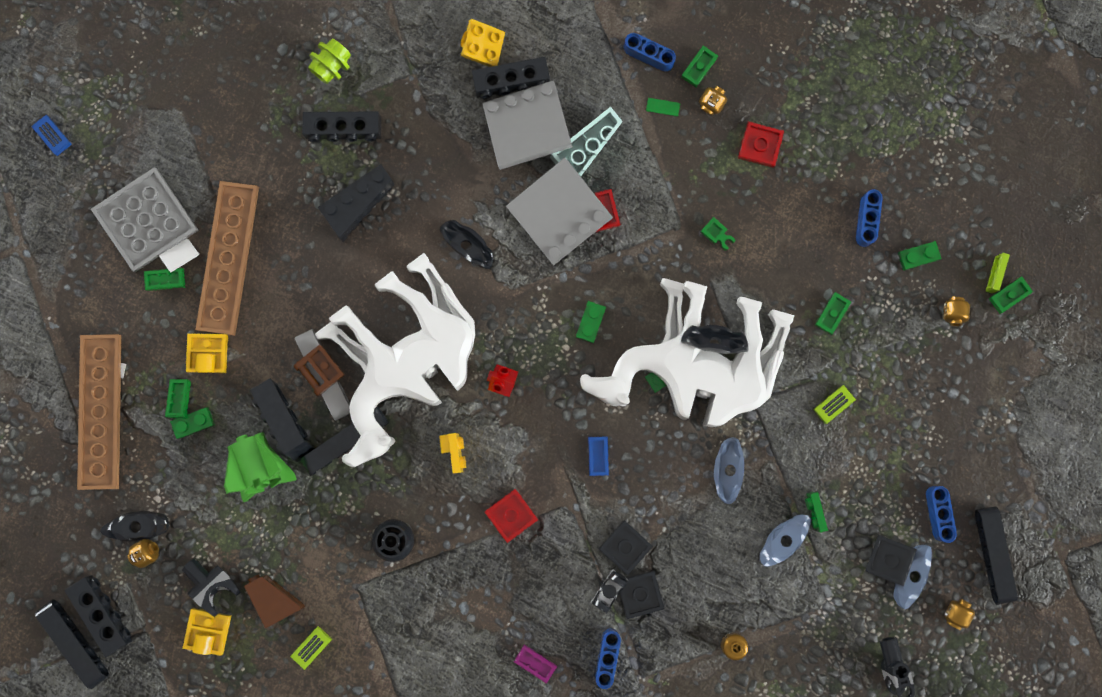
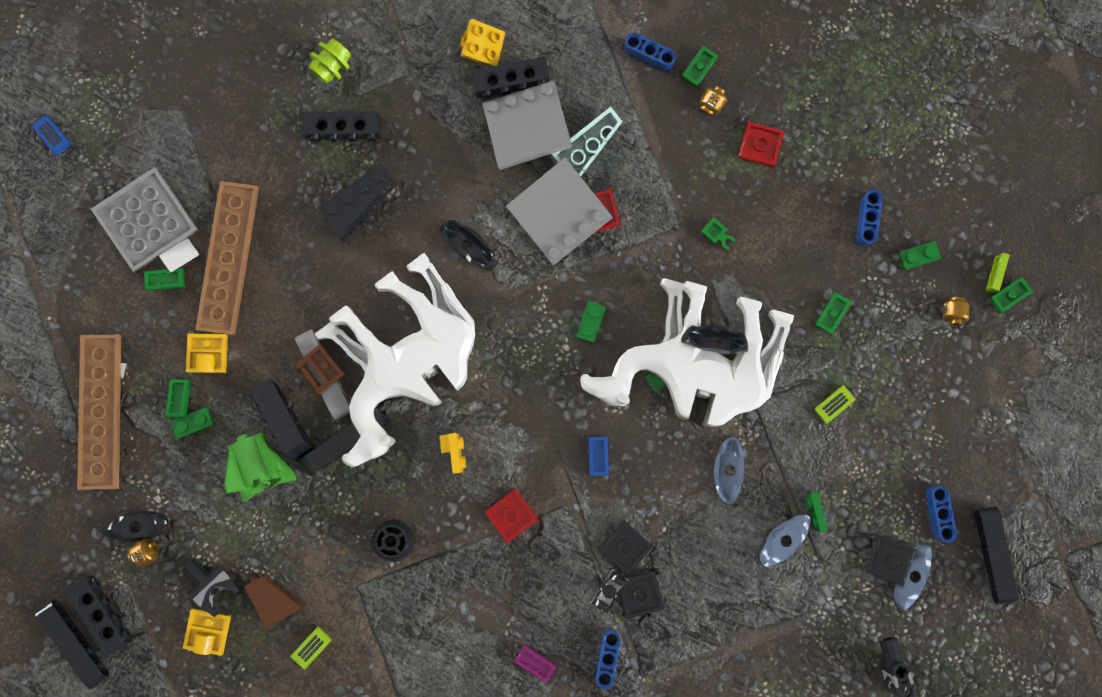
(502, 380): red brick -> none
(663, 107): green sticker -> none
(740, 647): pearl gold head -> none
(959, 614): pearl gold head -> none

